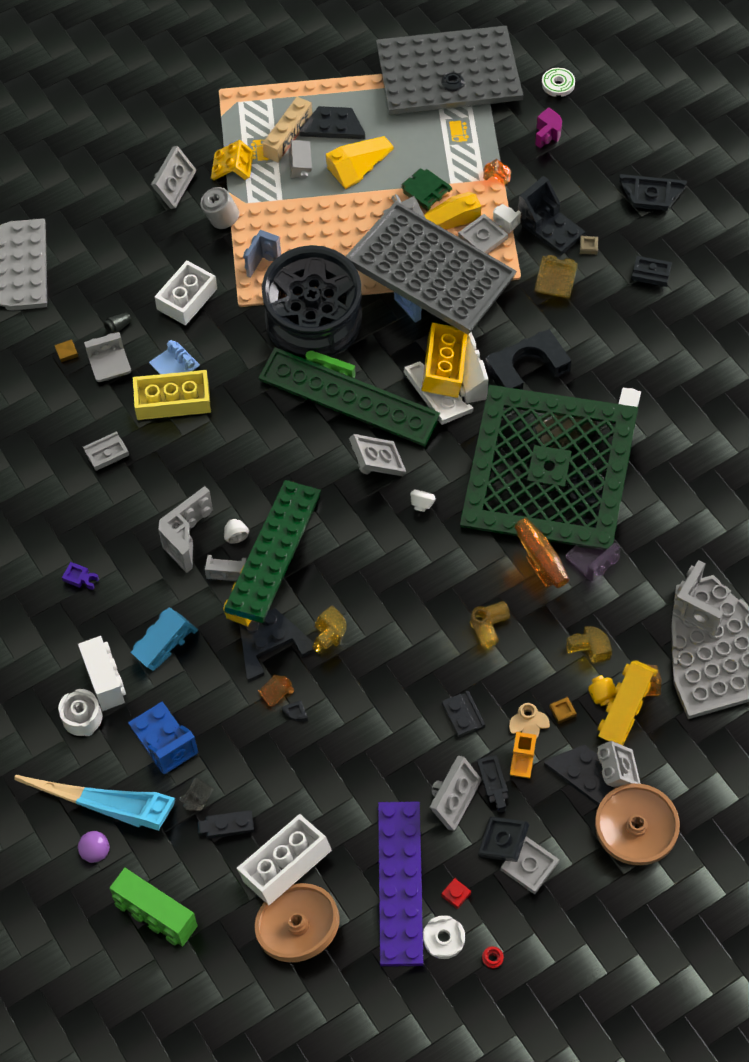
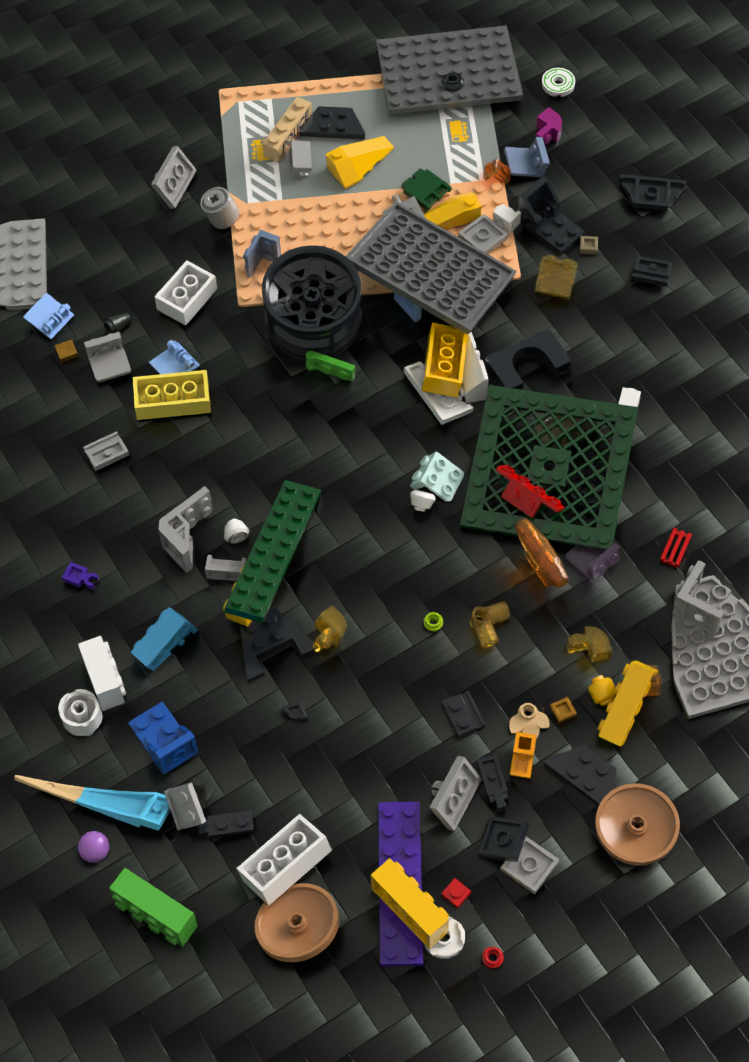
(49, 315): none -> light blue hinge
(184, 806): none -> light grey plate
(235, 158): yellow bracket -> none
(276, 689): clear orange bracket -> none
(350, 396): dark green plate -> none
(377, 455): light grey plate -> none
(410, 903): none -> yellow brick
(433, 616): none -> lime plate
(438, 476): none -> light aqua bracket
(525, 495): none -> red bracket
(527, 161): none -> sand blue bracket
(617, 764): light grey plate -> none
(680, 535): none -> red tile

